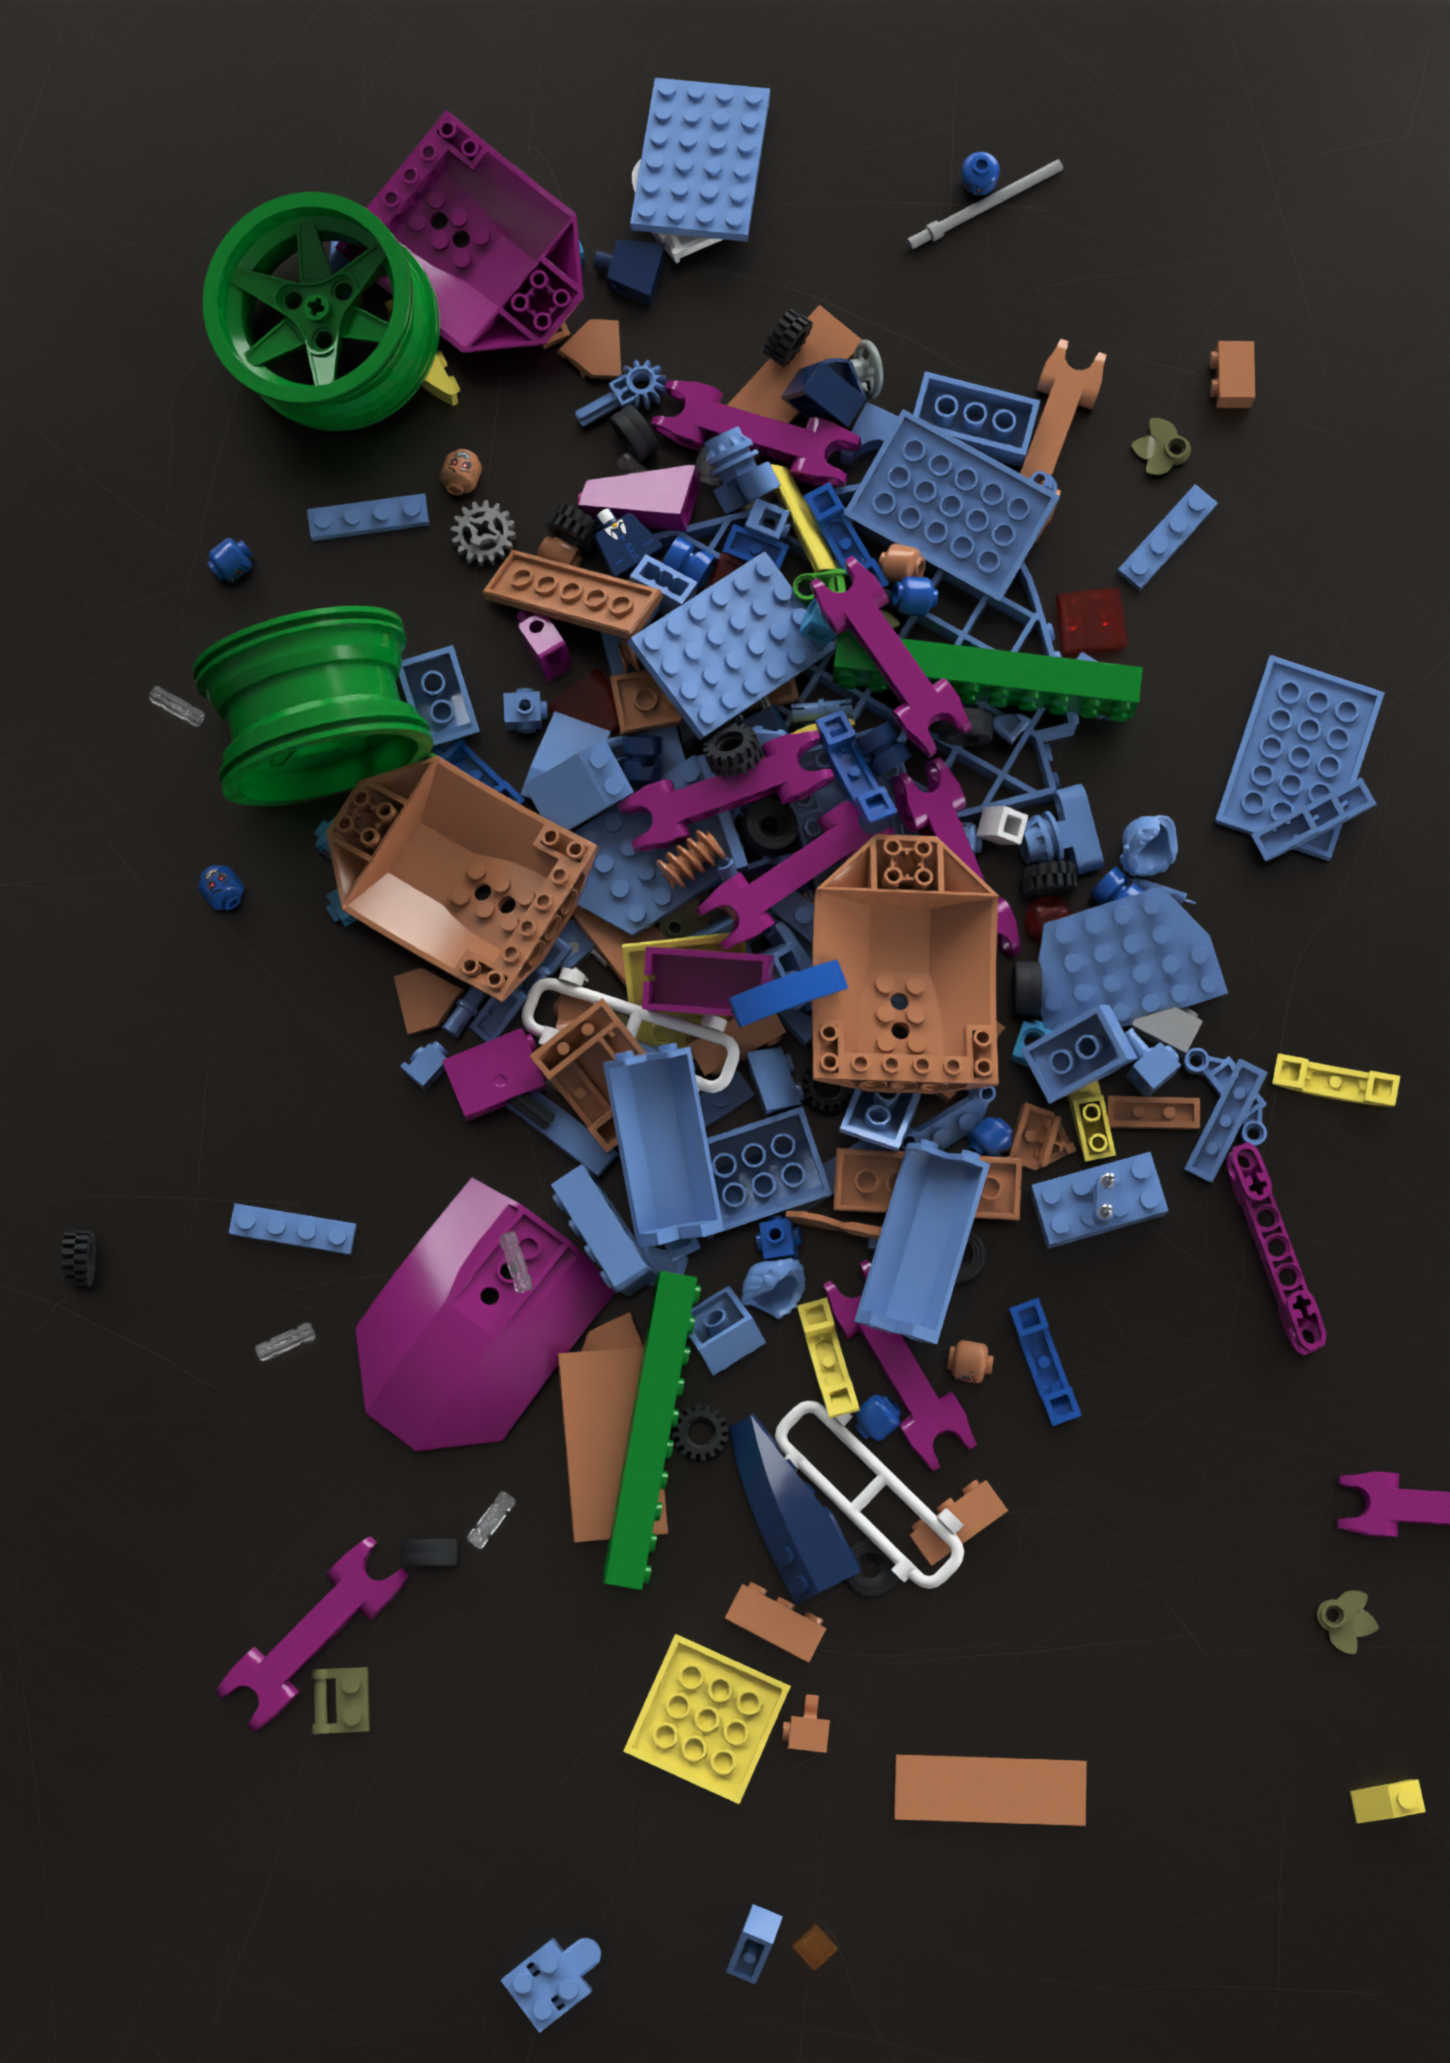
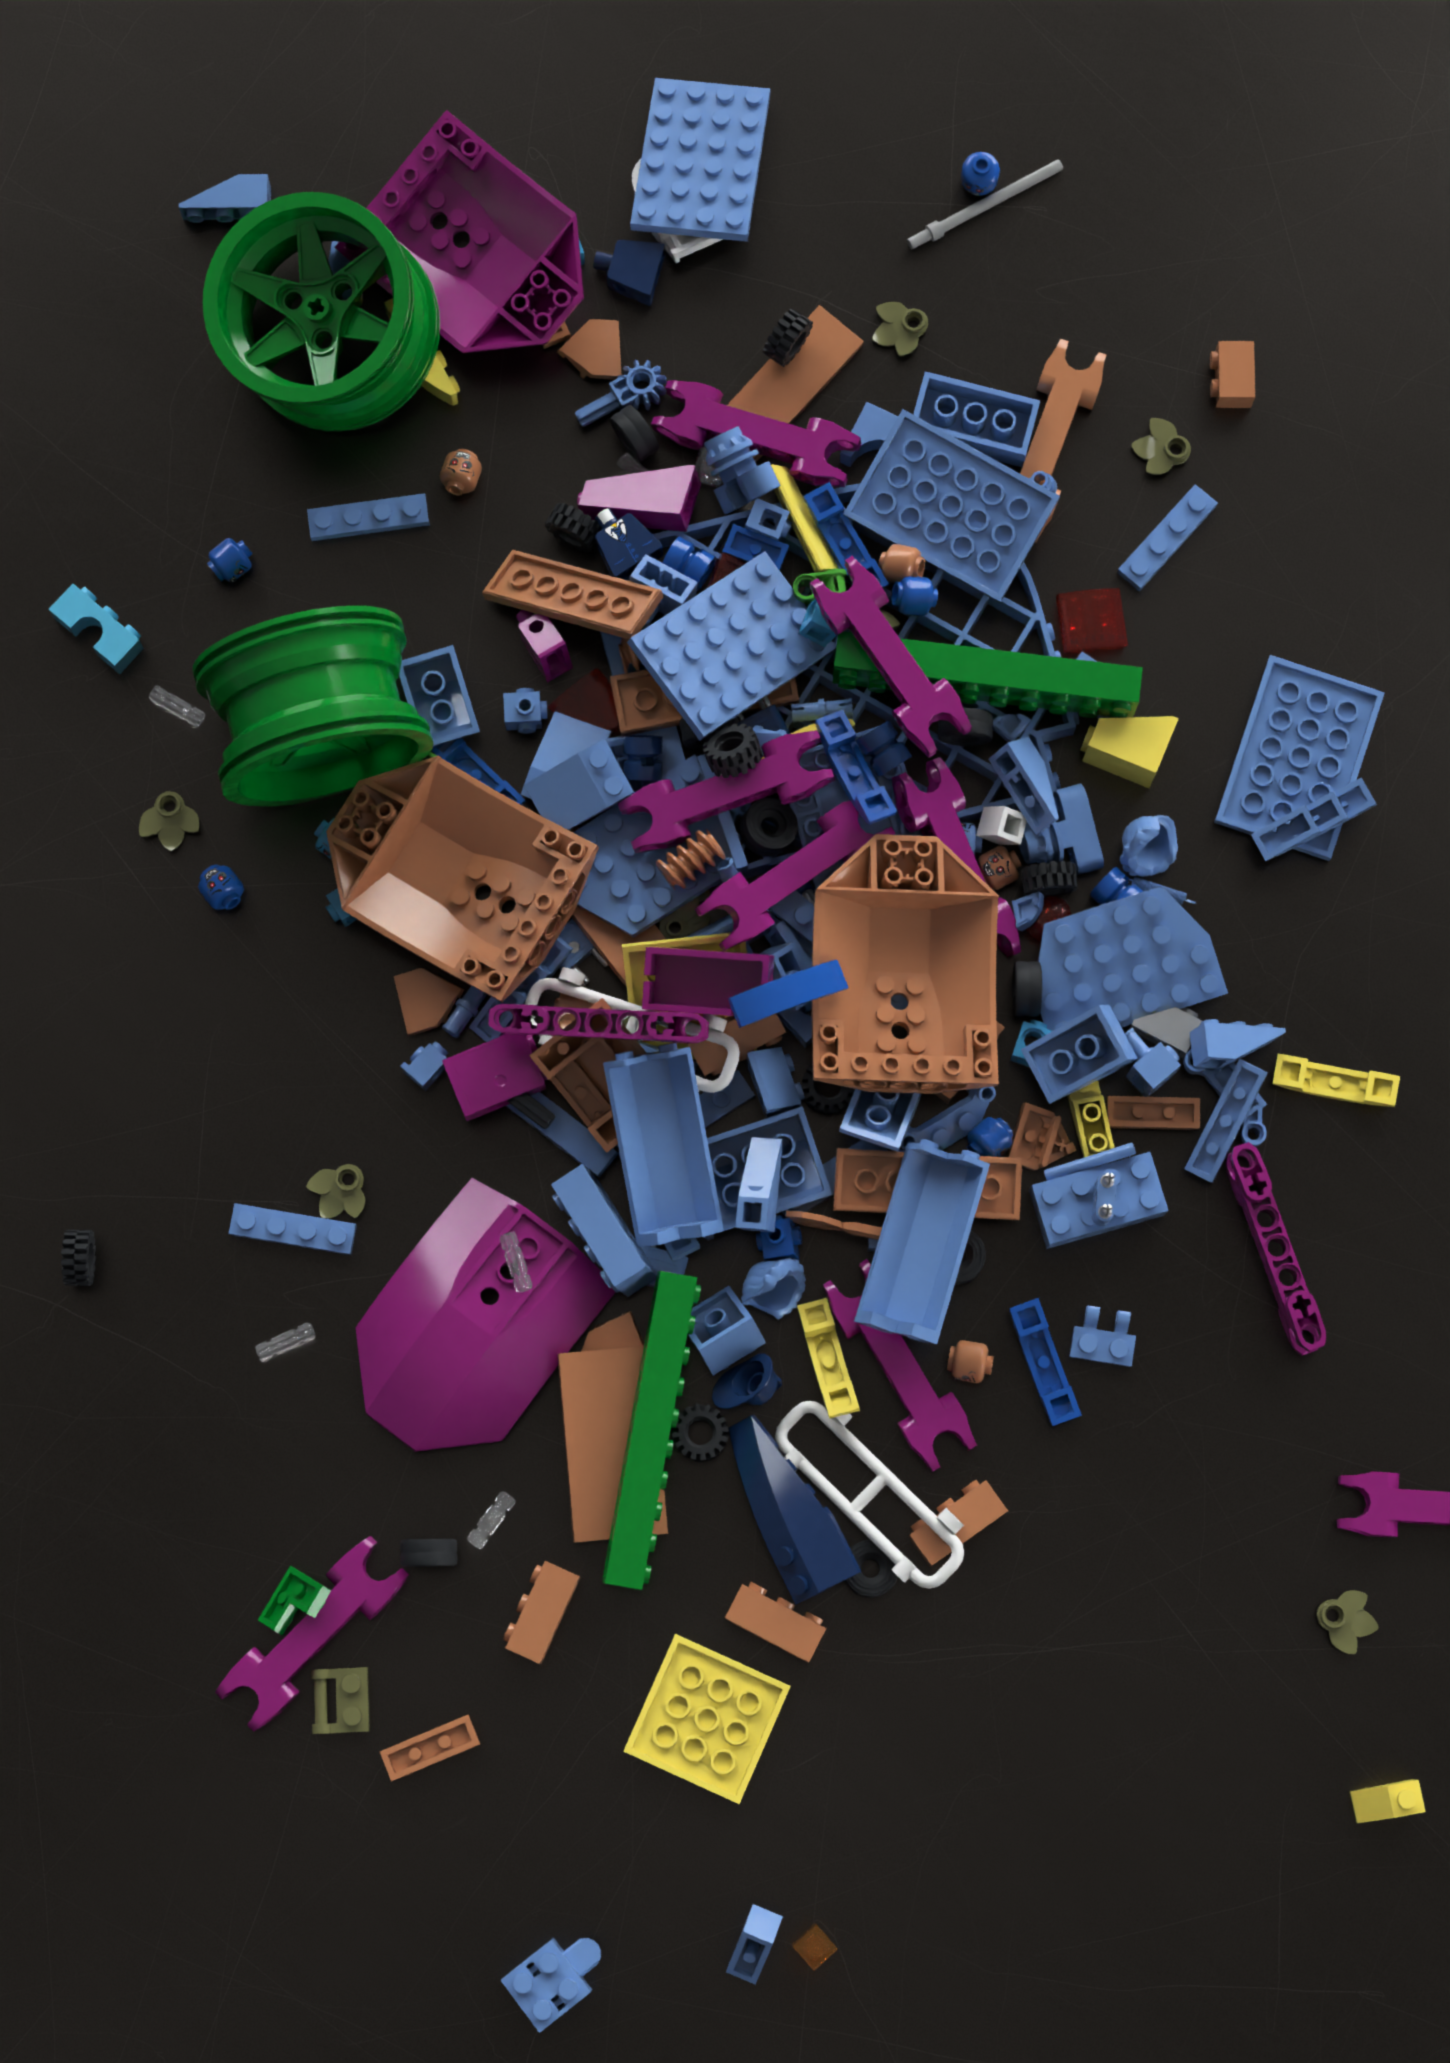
(78, 610): none -> medium azure arch
(169, 825): none -> olive plate
(228, 199): none -> medium blue slope
(293, 1592): none -> green plate
(335, 1194): none -> olive plate
(430, 1747): none -> nougat plate
(488, 522): light grey gear -> none
(541, 1611): none -> nougat brick
(552, 1016): none -> magenta piece
(560, 551): nougat brick -> none
(748, 1383): none -> dark blue piece
(760, 1186): none -> medium blue slope
(807, 1731): nougat brick -> none
(836, 386): dark blue piece -> none
(878, 1417): blue head -> none
(895, 327): none -> olive plate
(990, 1790): nougat tile -> none
(999, 867): none -> nougat head
(1027, 782): none -> medium blue slope
(1027, 909): none -> medium blue tile
(1090, 1161): none -> medium blue bar
(1103, 1345): none -> medium blue plate
(1129, 746): none -> light yellow slope
(1220, 1044): none -> medium blue slope

